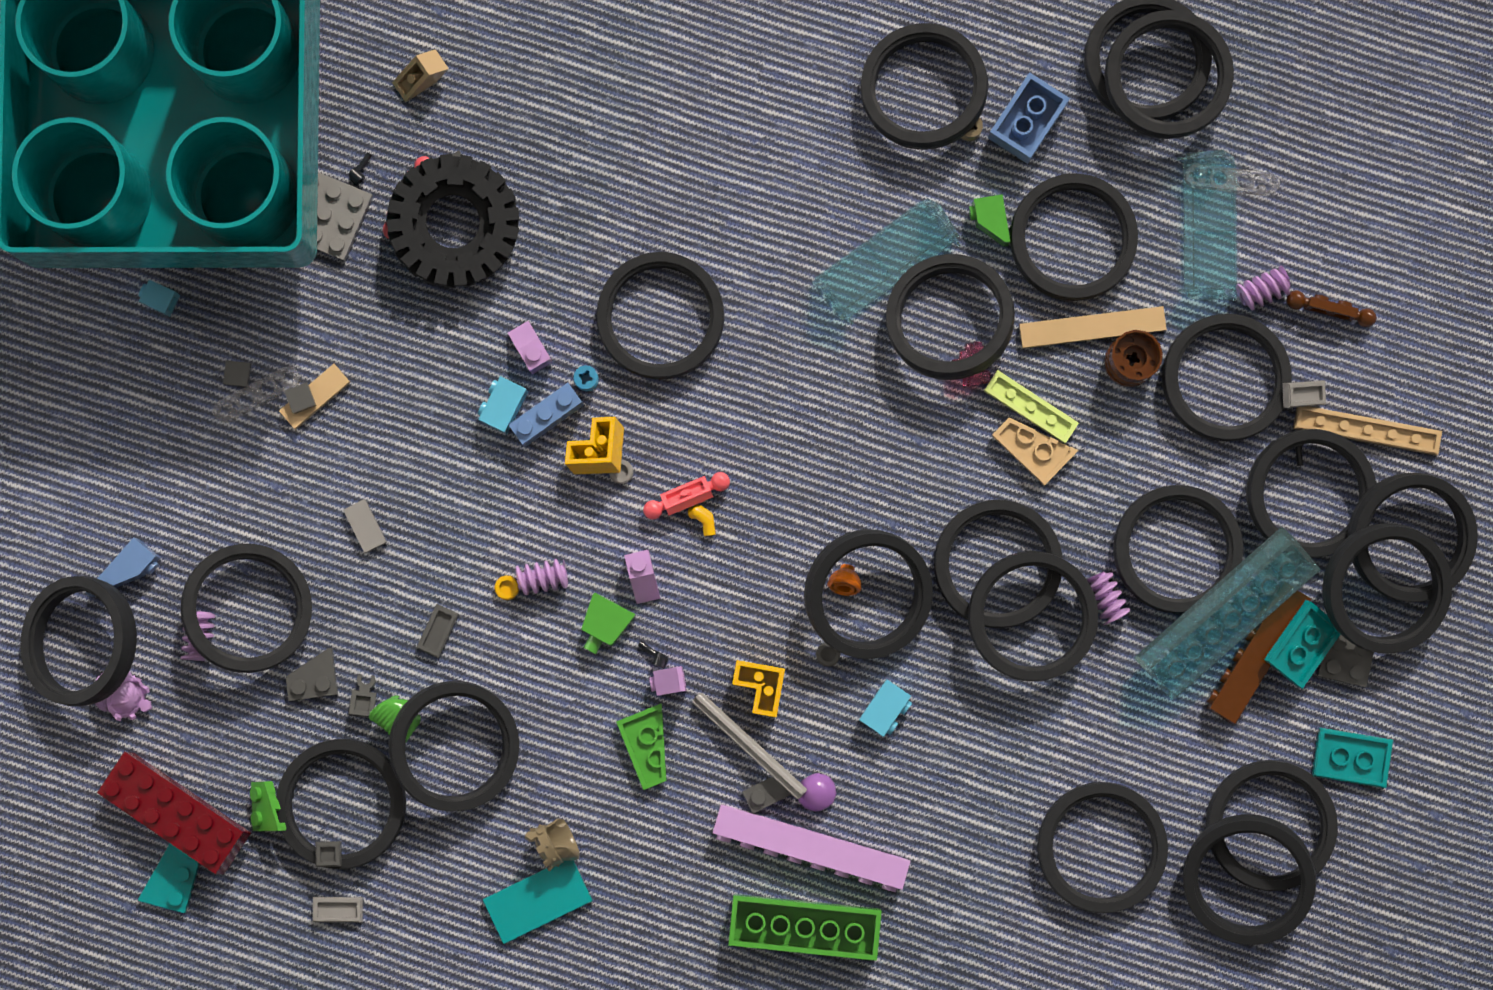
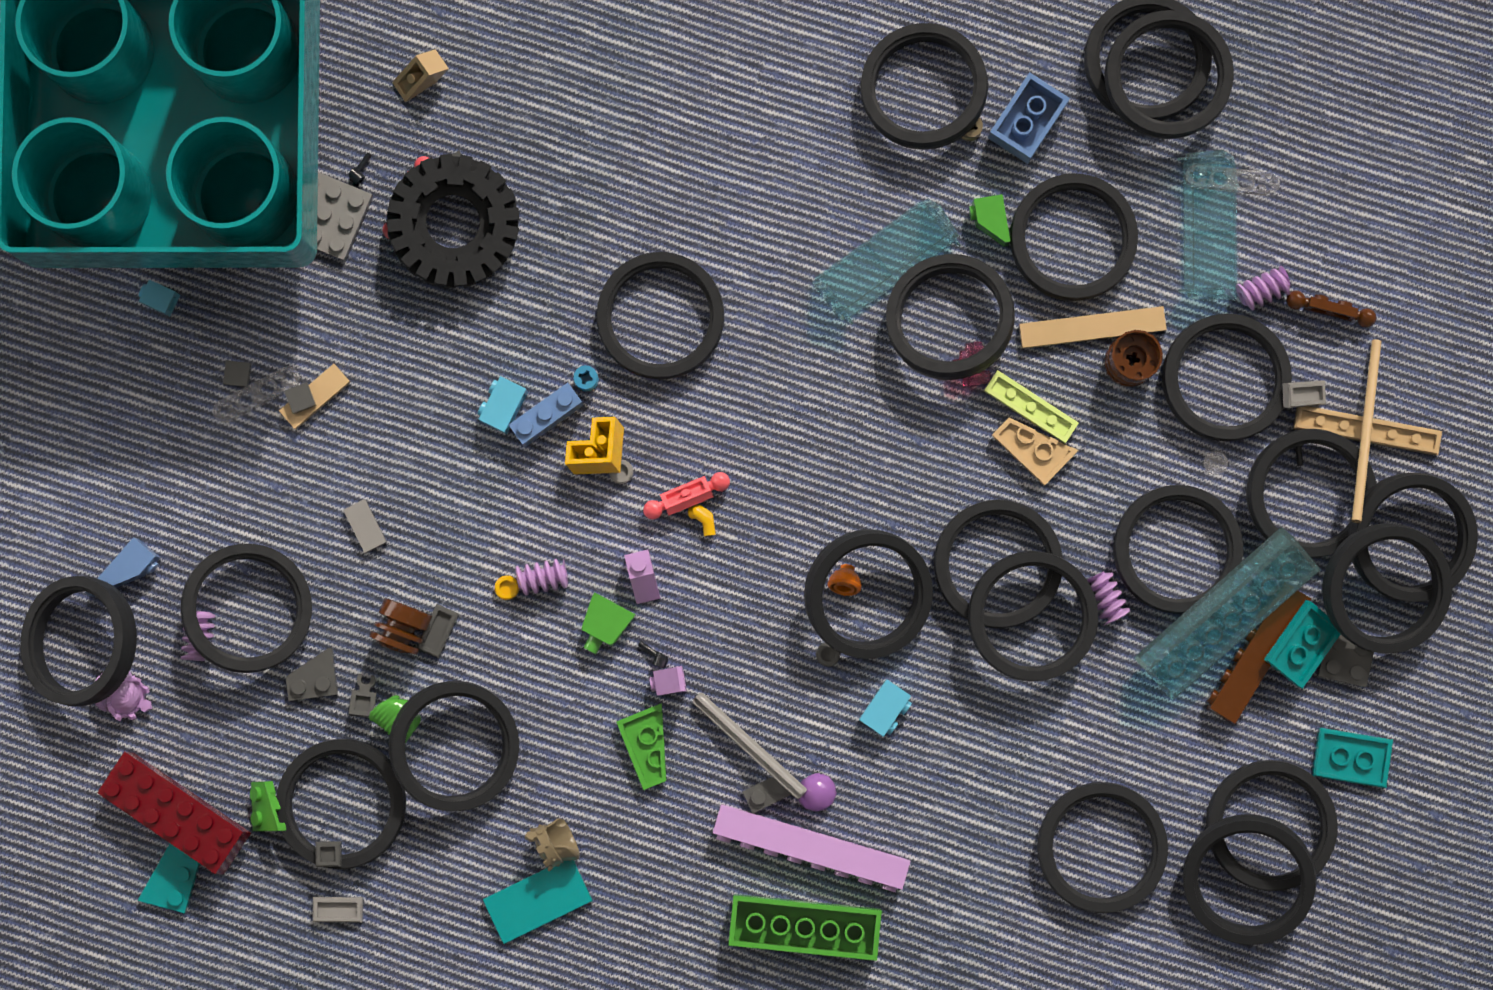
(400, 626): none -> reddish brown wheel
(530, 347): lavender slope -> none
(766, 681): yellow brick -> none
(1215, 462): none -> clear plate
(1366, 431): none -> tan piece

